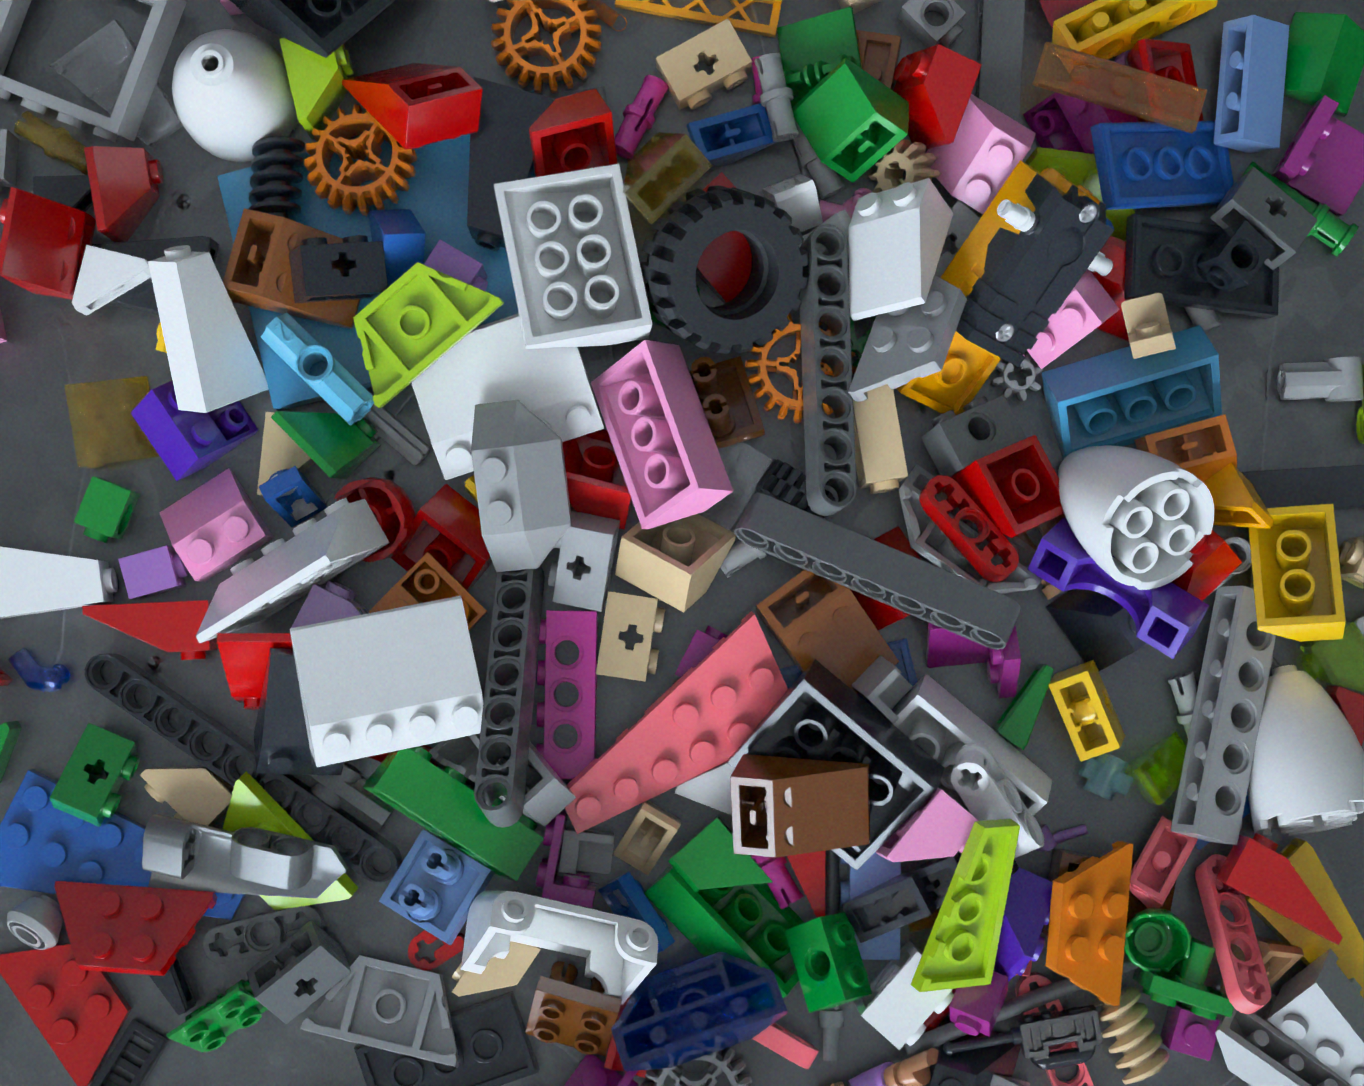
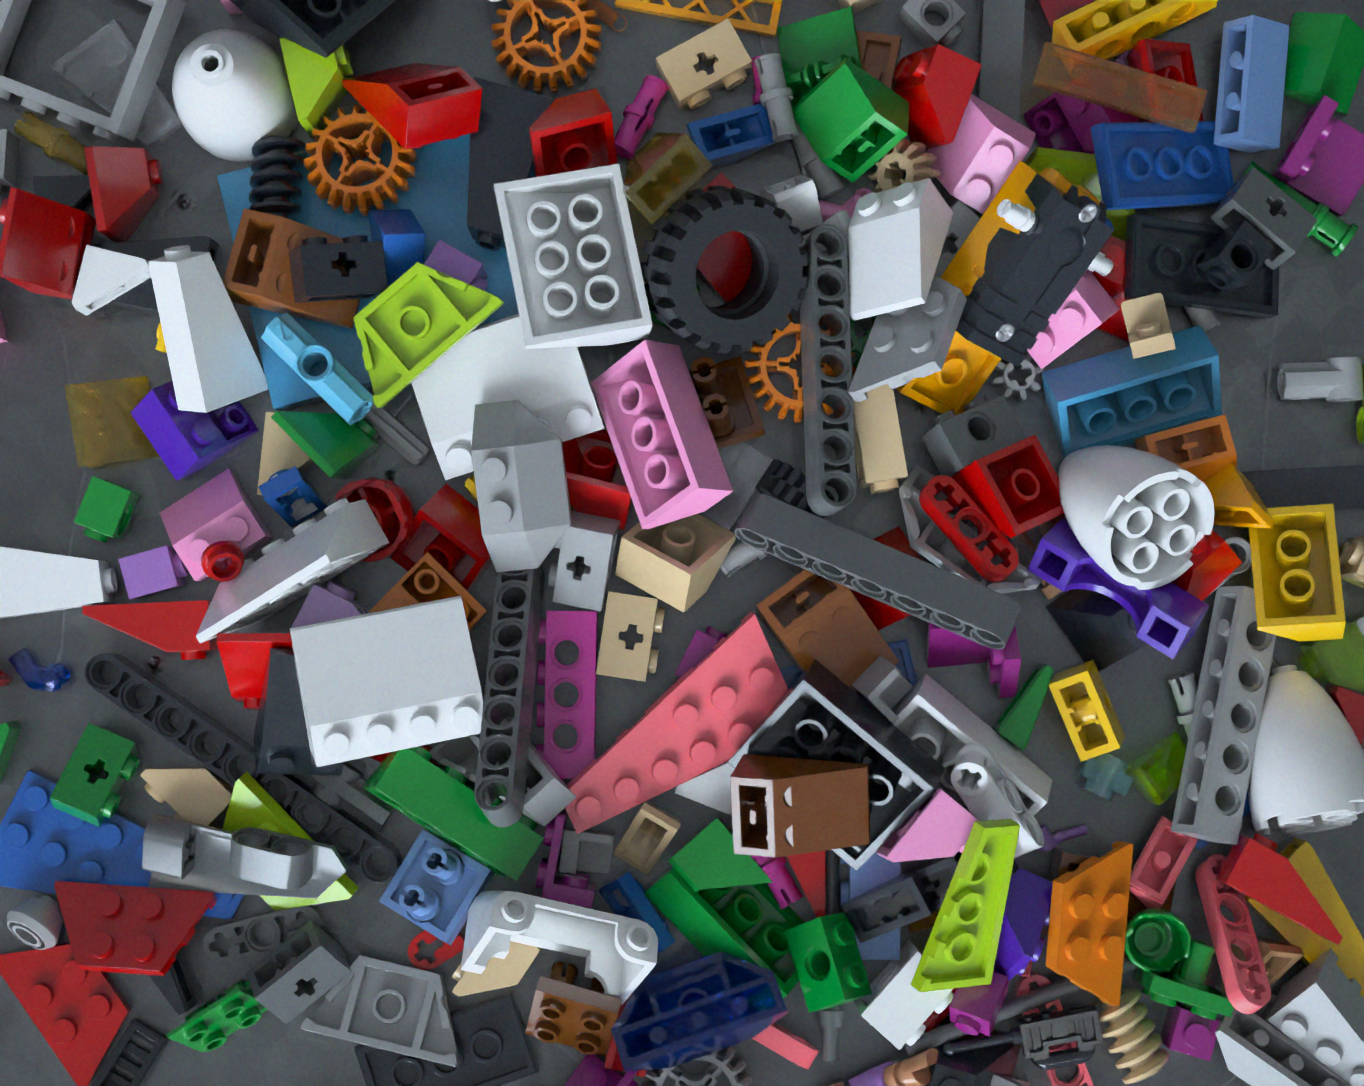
(226, 569): none -> red plate

